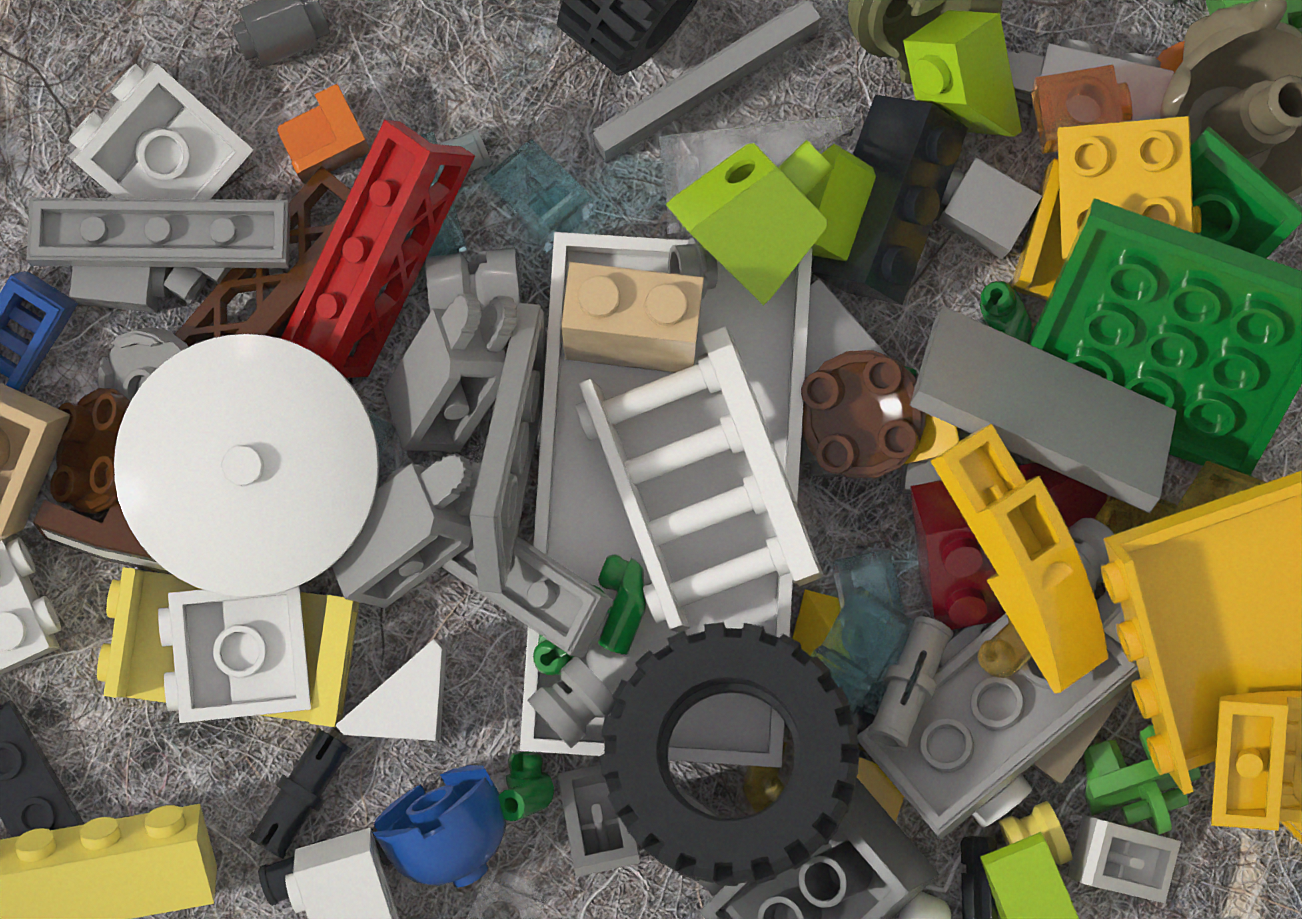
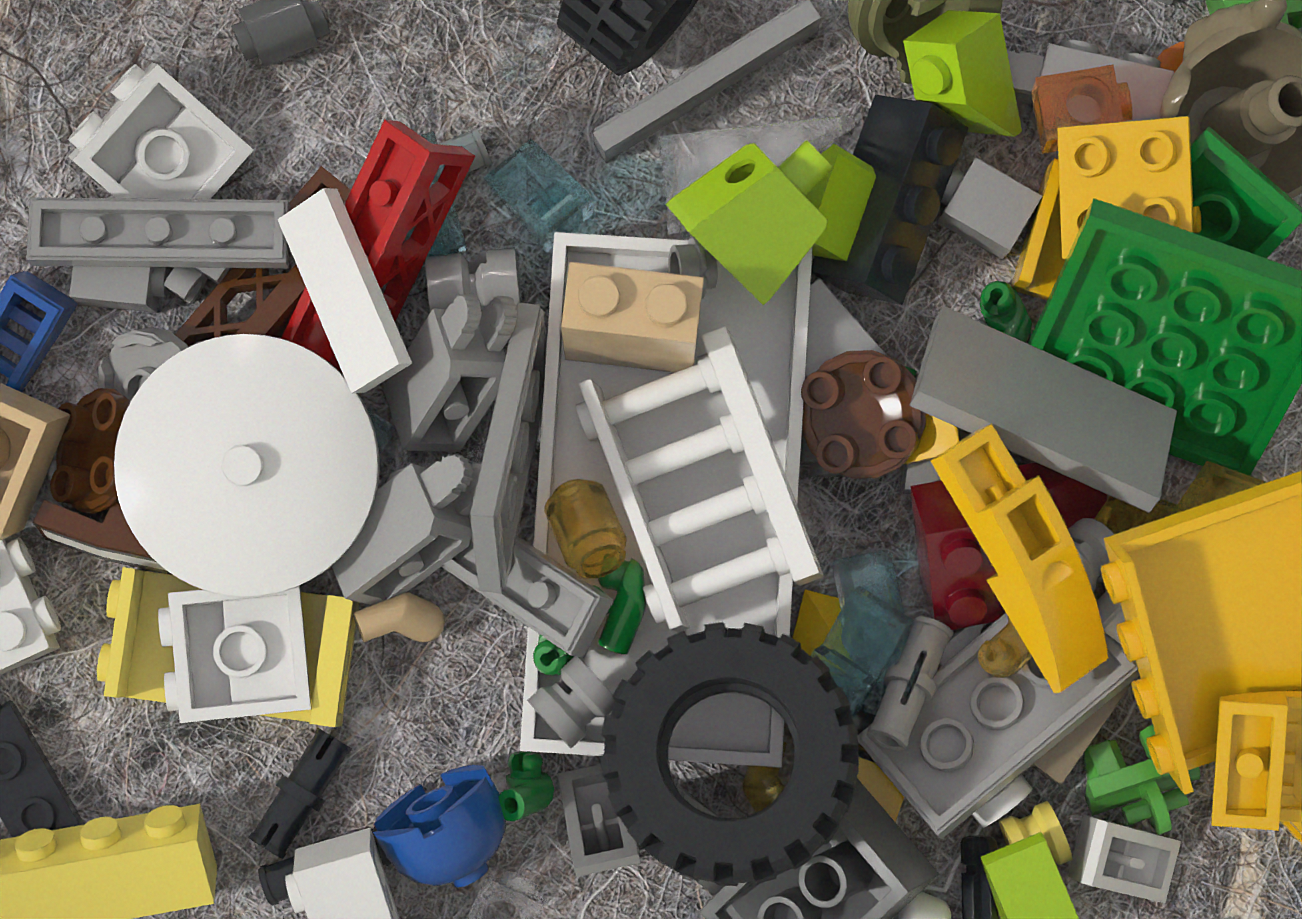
(323, 136): orange panel -> none
(344, 291): none -> white tile
(402, 614): none -> tan arm
(406, 703): white slope -> none
(586, 528): none -> clear yellow brick

